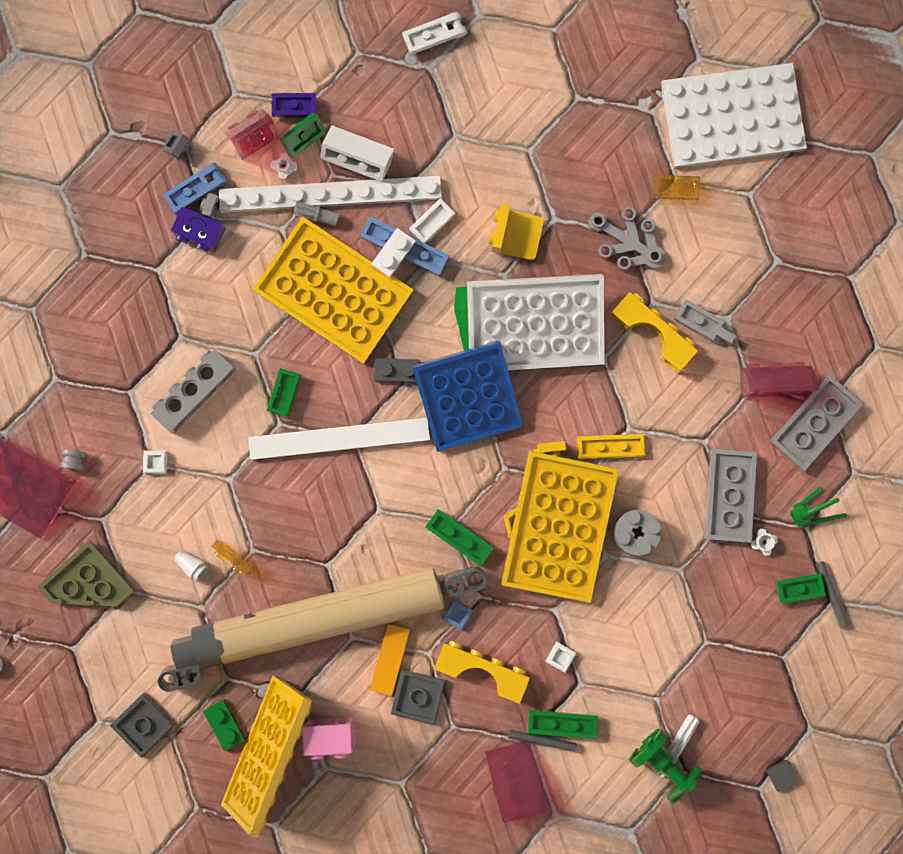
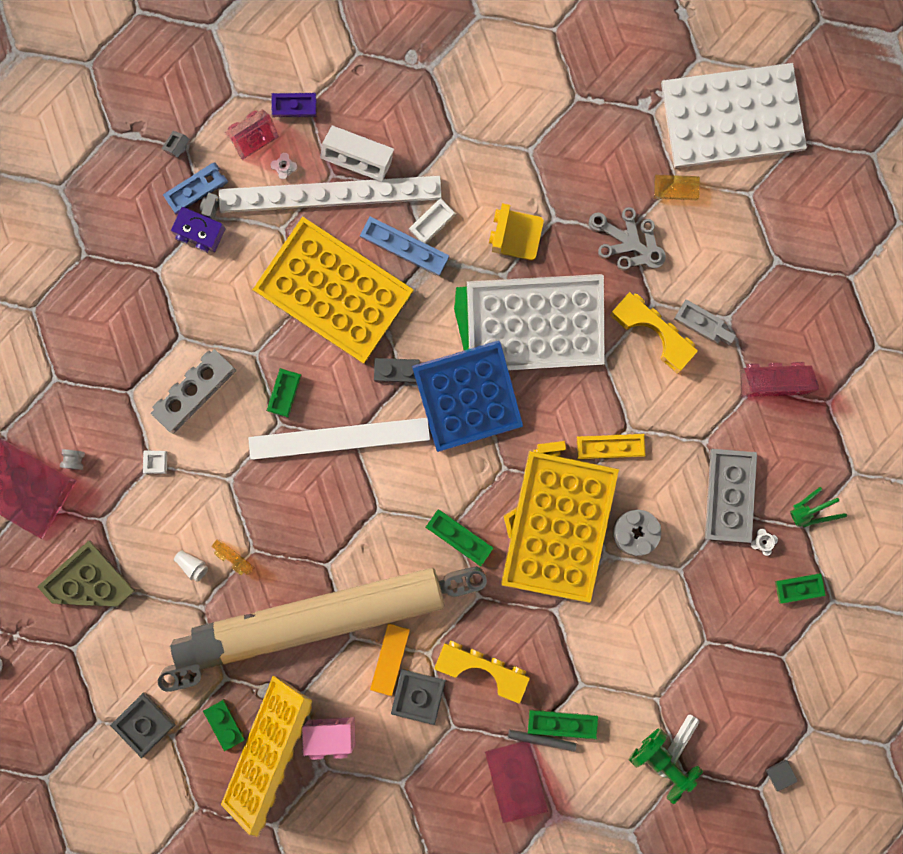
(302, 135): green plate -> none
(316, 213): light grey axle -> none
(393, 253): white plate -> none
(434, 33): white plate -> none
(457, 614): medium blue tile -> none
(560, 657): white tile -> none
(816, 423): light grey plate -> none
(832, 594): flat silver bar -> none

